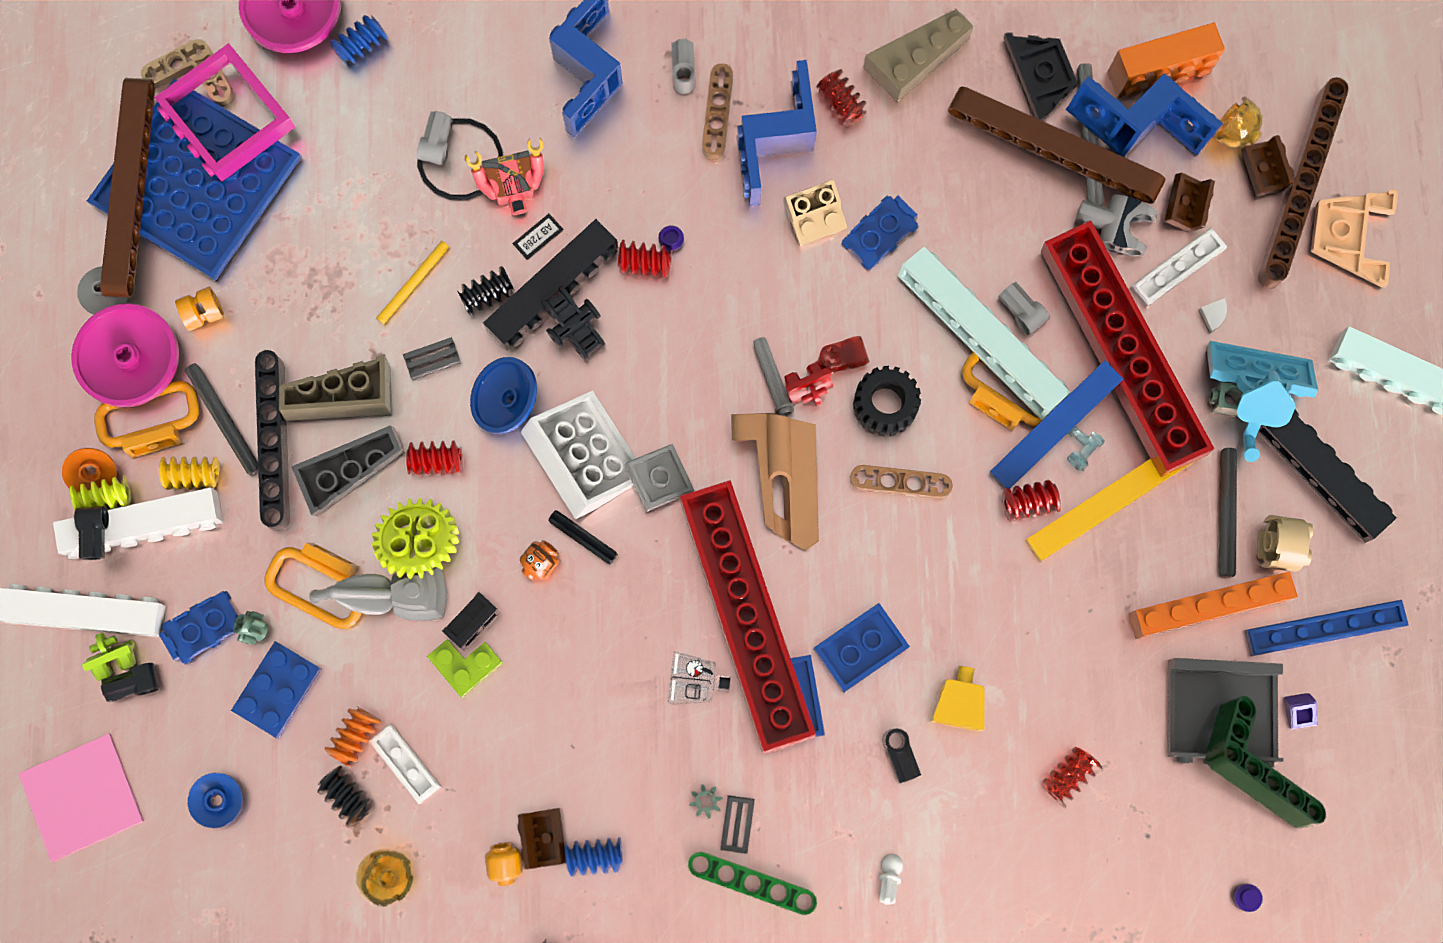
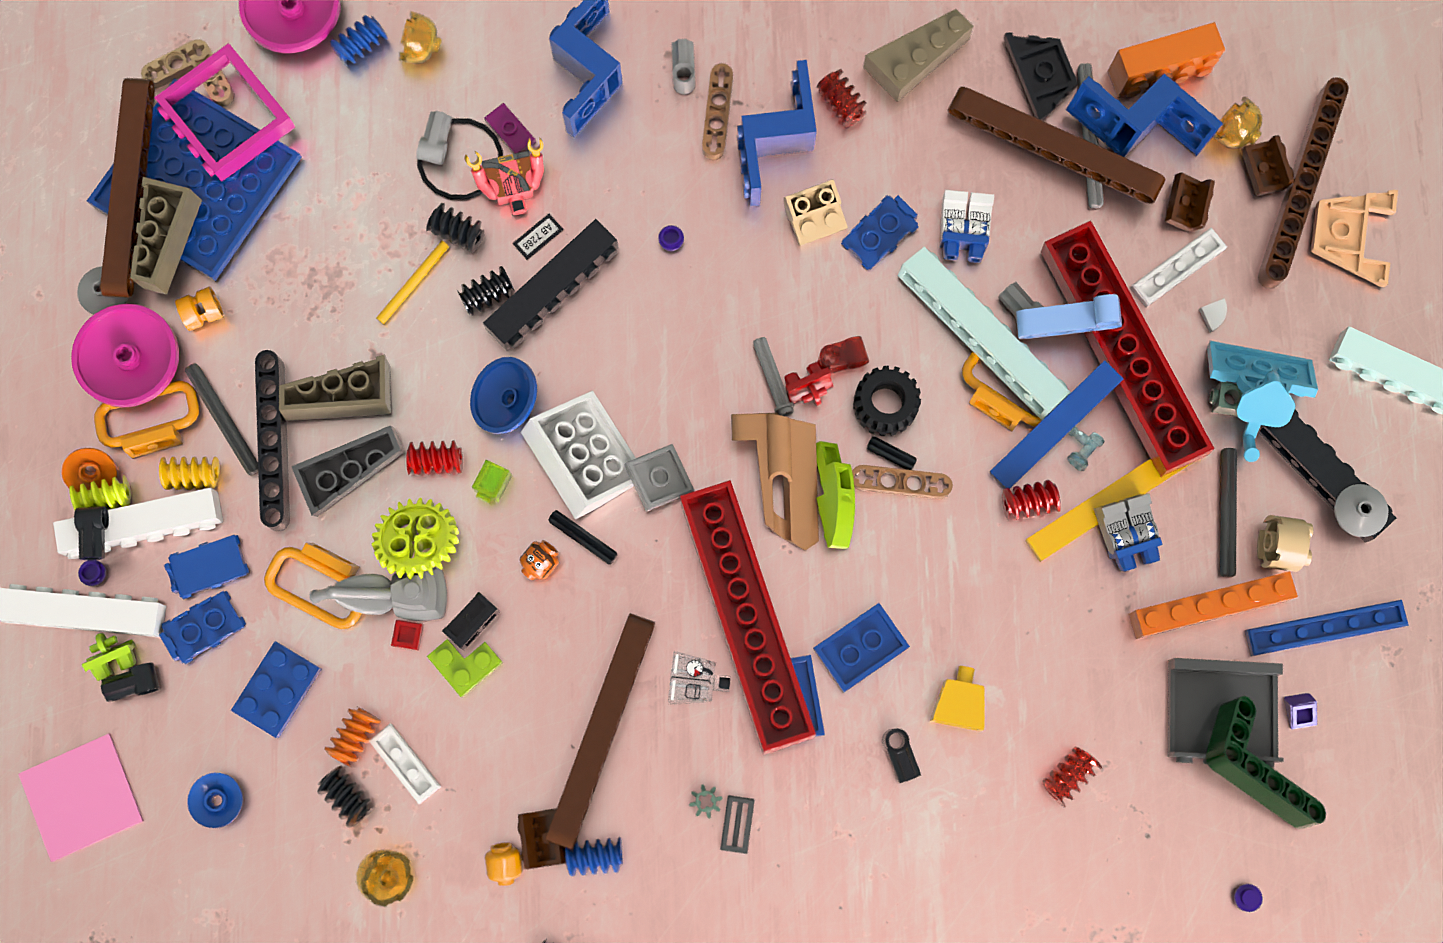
(92, 572): none -> dark purple plate
(162, 233): none -> dark tan wedge
(206, 566): none -> blue piece
(250, 627): sand green gear -> none
(407, 635): none -> red tile
(419, 39): none -> clear yellow cylinder
(429, 349): dark grey tile -> none
(455, 228): none -> black piece
(491, 482): none -> clear neon green brick
(509, 129): none -> magenta plate
(573, 323): black axle -> none
(600, 731): none -> reddish brown beam
(644, 258): red piece -> none
(764, 889): green beam -> none
(838, 500): none -> lime slope
(891, 453): none -> black axle
(891, 866): white axle -> none
(965, 234): none -> hips
(1072, 318): none -> light blue beam
(1115, 222): light grey connector -> none
(1129, 529): none -> hips
(1349, 512): none -> light grey dish

